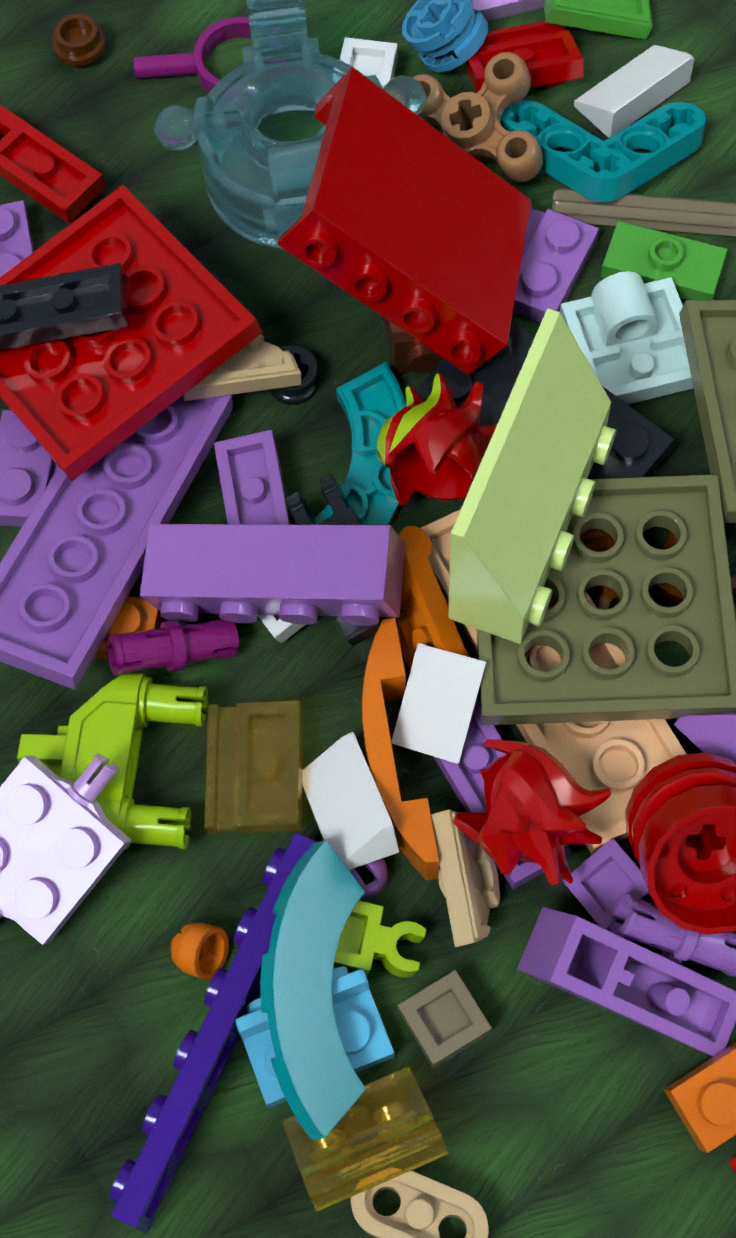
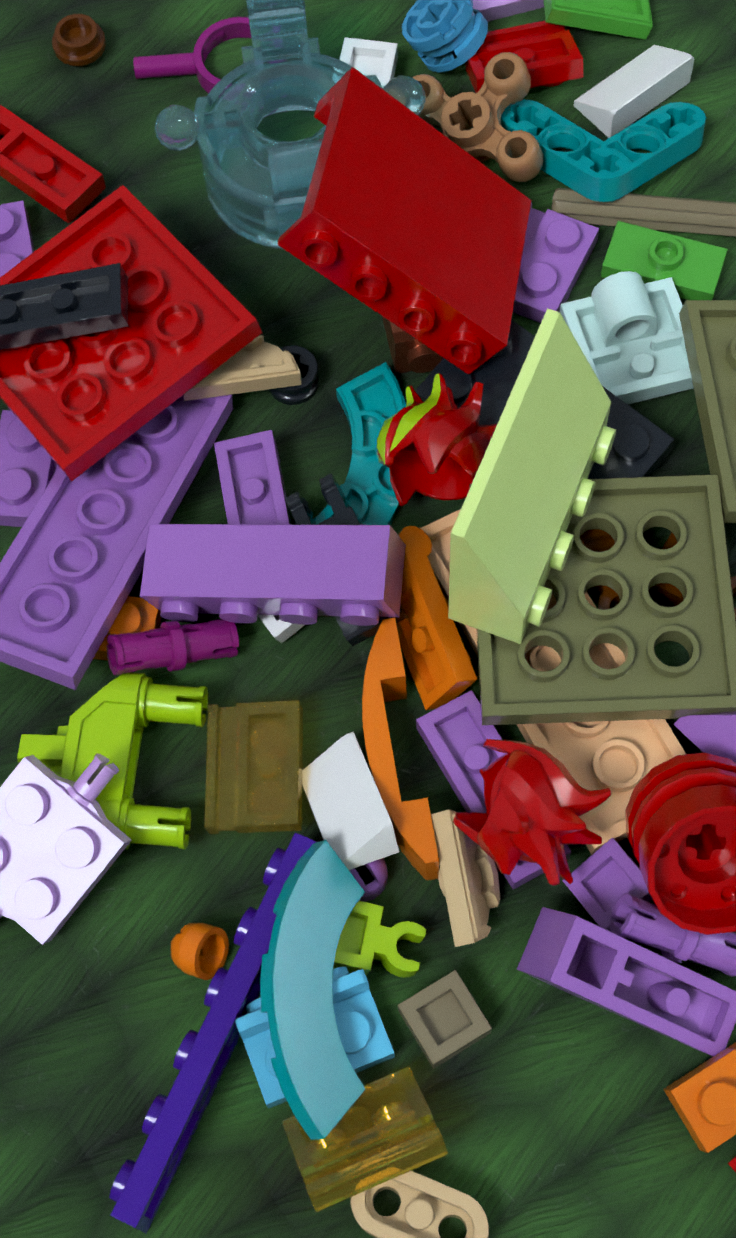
(438, 703): white sticker -> none

